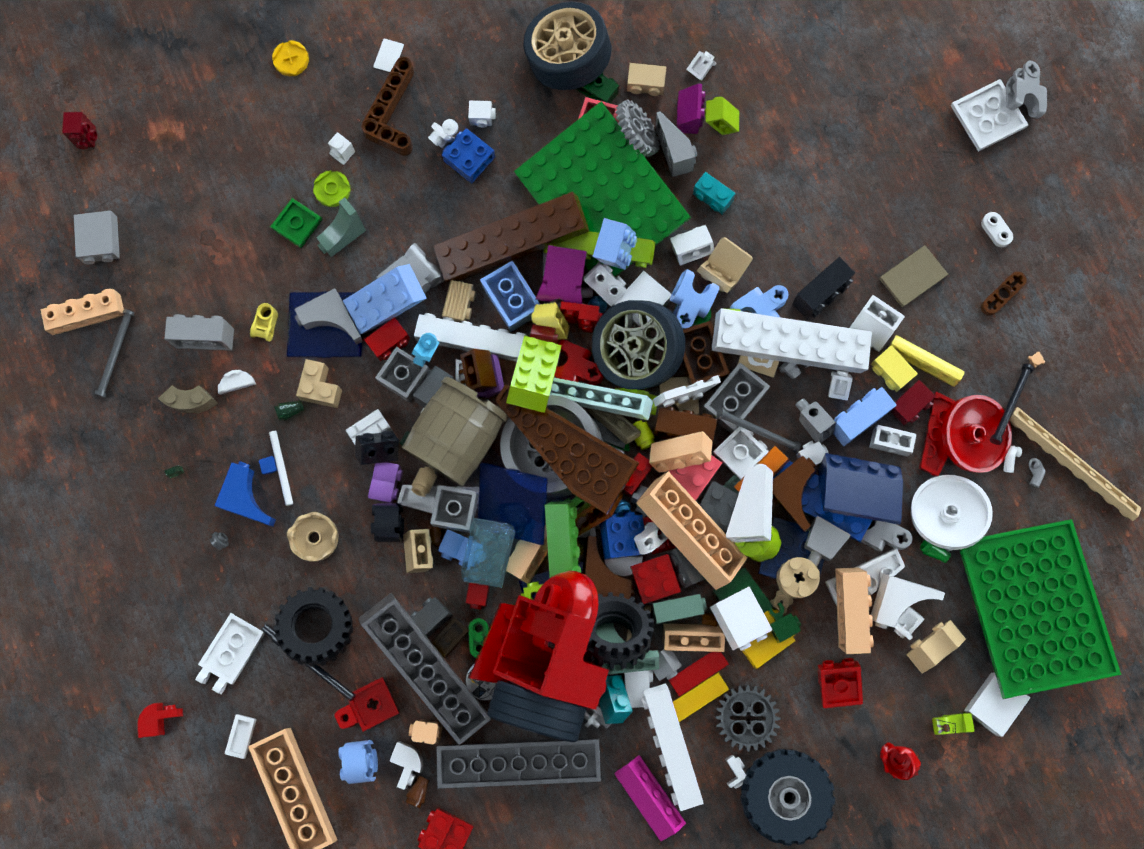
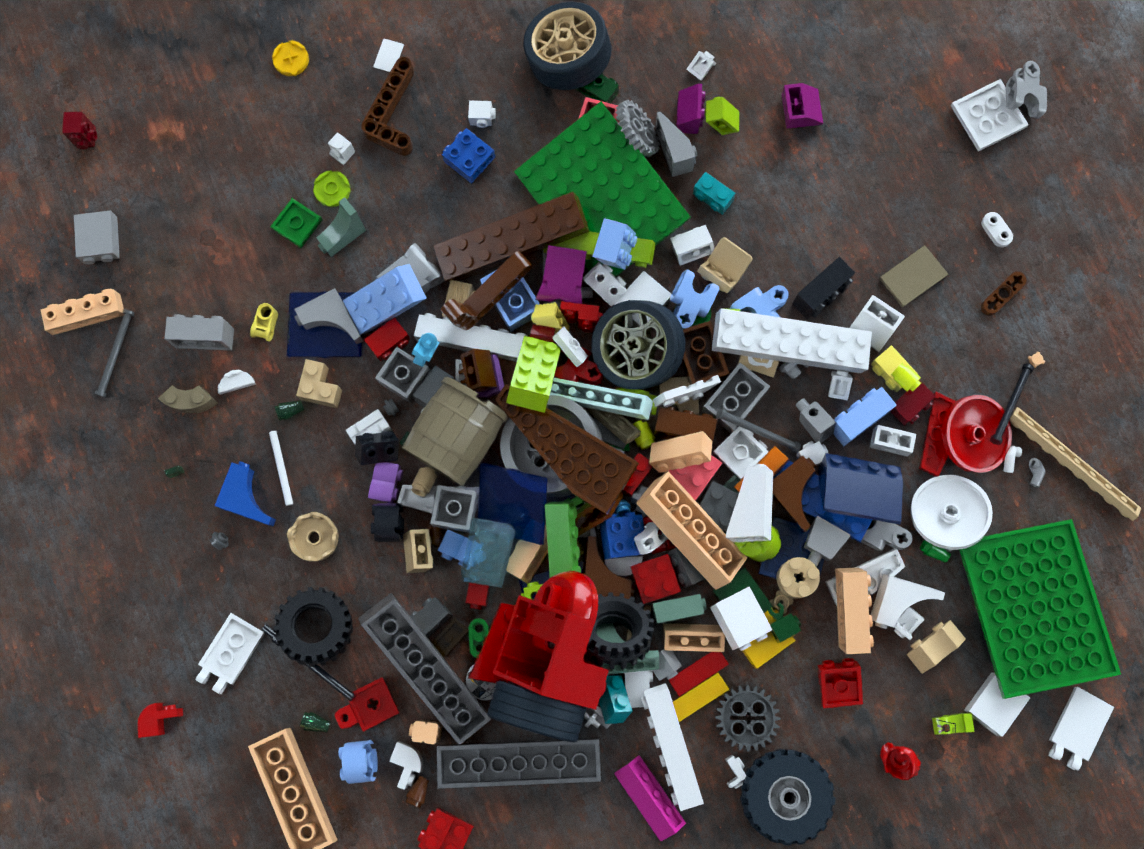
(240, 736): white tile -> none
(268, 465): blue piece -> none
(313, 722): none -> clear green cone
(390, 407): none -> dark grey plate
(443, 134): white hips -> none
(488, 294): none -> reddish brown beam
(570, 346): none -> white plate
(598, 301): dark azure plate -> none
(646, 79): tan brick -> none
(709, 619): reddish brown piece -> none
(801, 106): none -> magenta slope
(906, 377): none -> neon yellow brick
(927, 361): light yellow brick -> none
(1079, 727): none -> white tile

